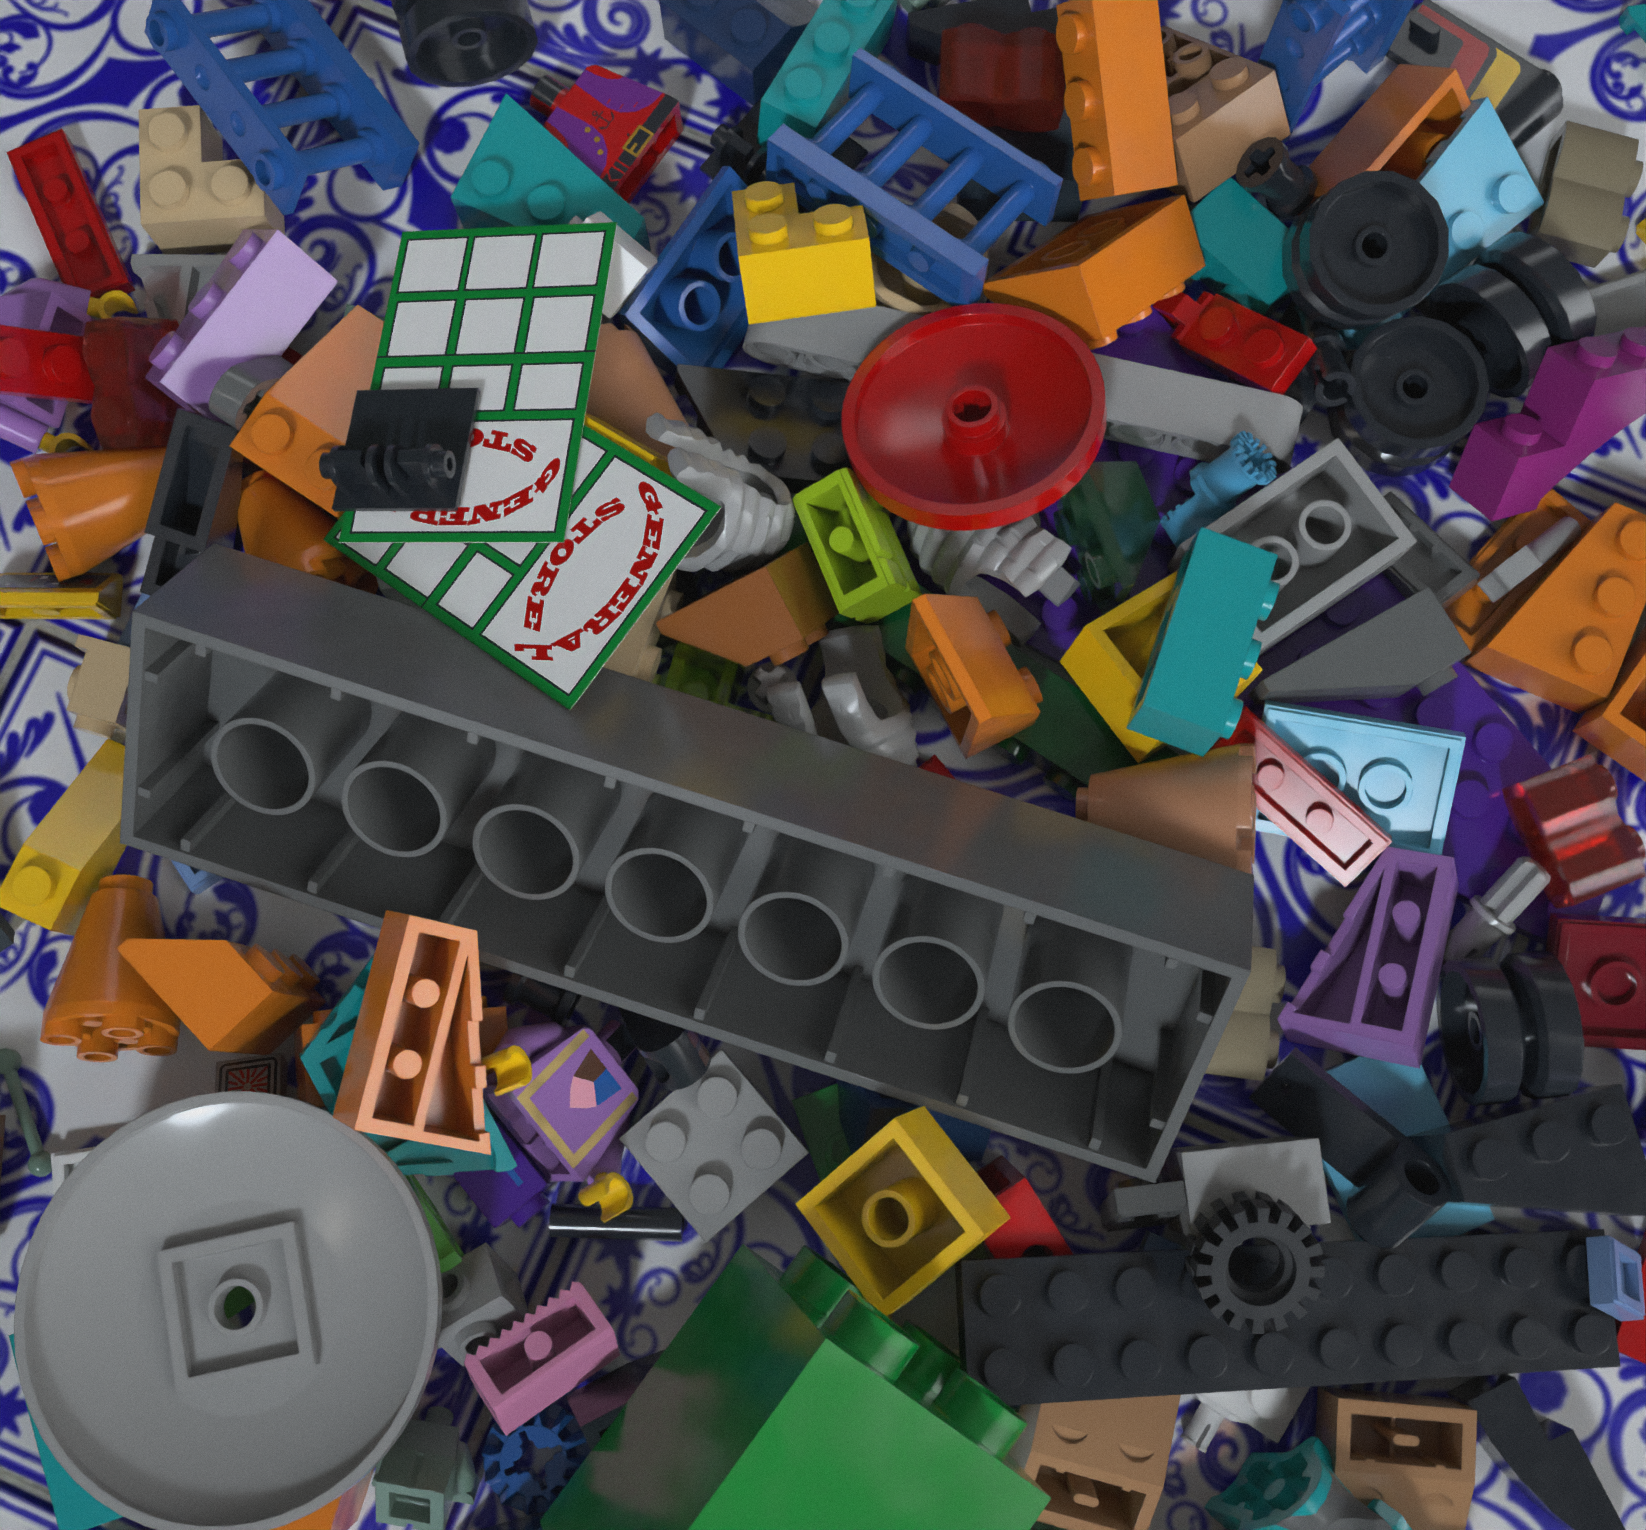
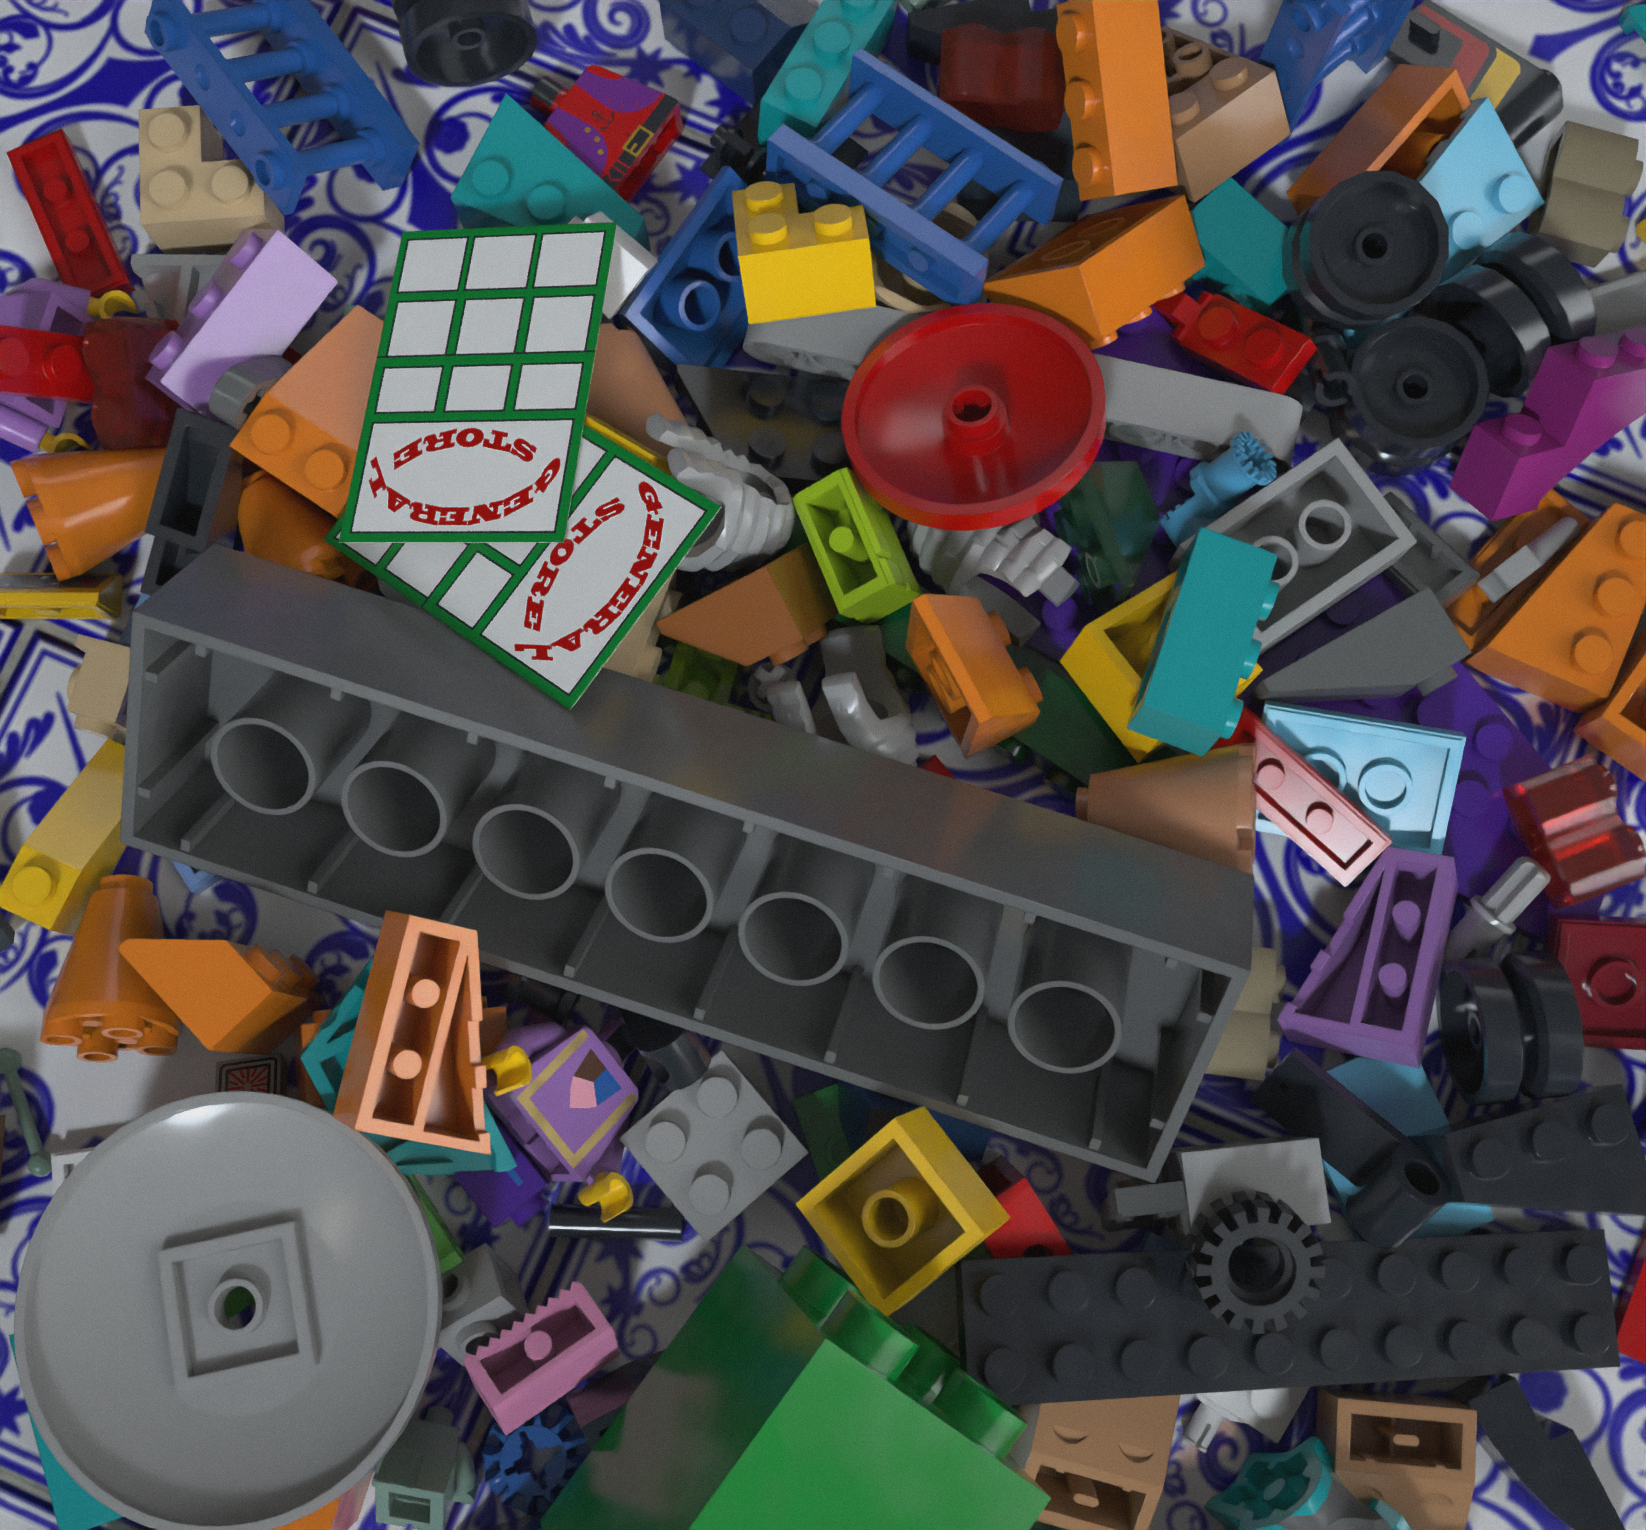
(403, 450): black hinge -> none
(1270, 172): black bush -> none
(1615, 1278): medium blue tile -> none

